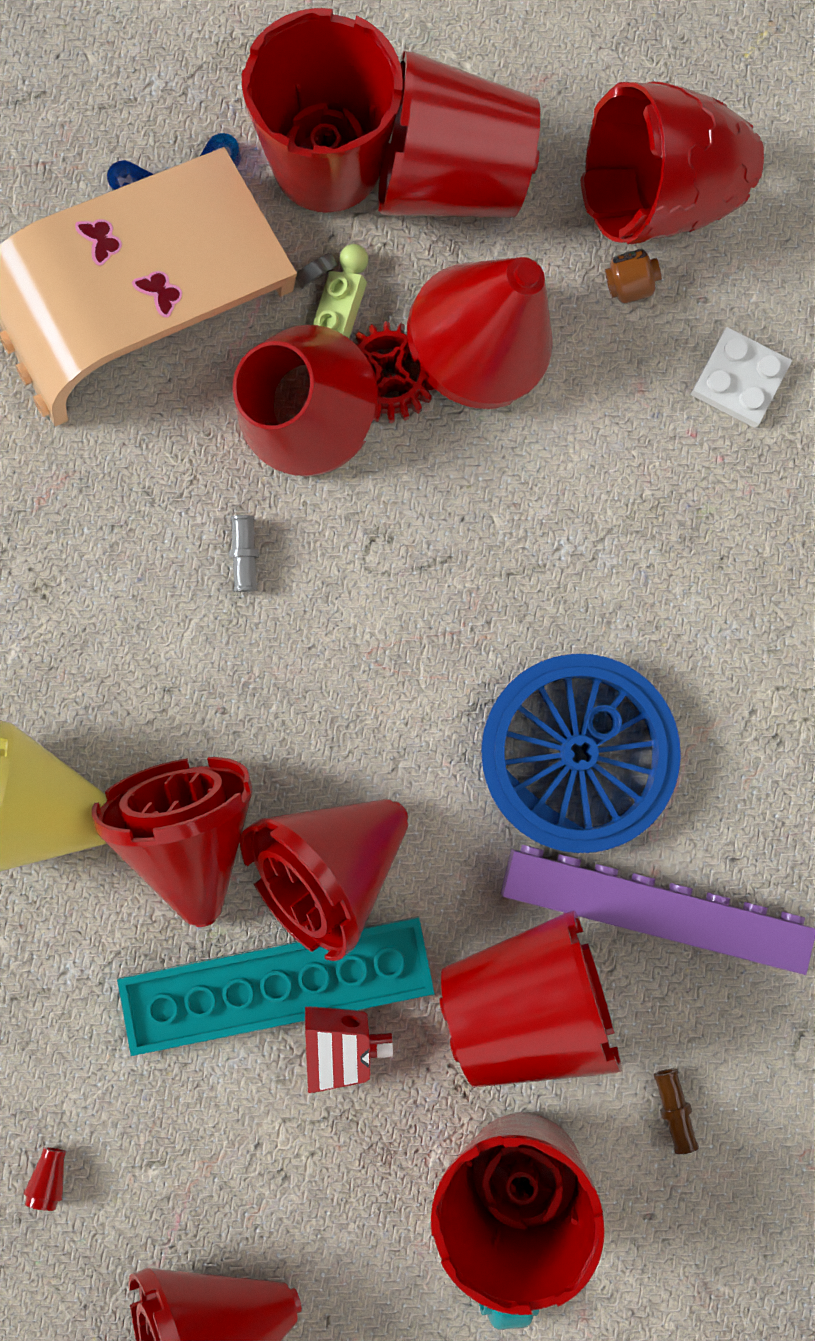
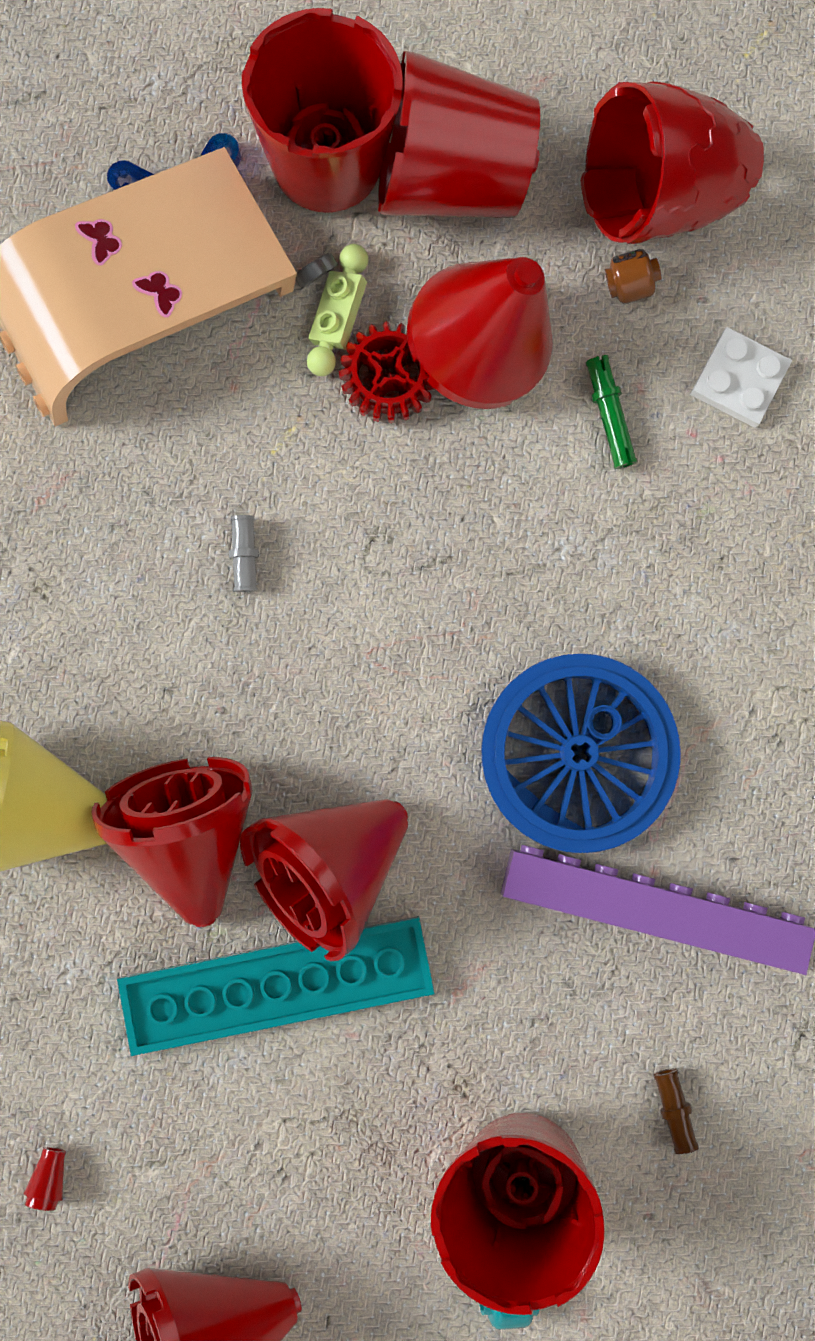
(338, 404): red cone -> none
(340, 1048): red torso -> none
(529, 1009): red cone -> none
(607, 395): none -> green pin

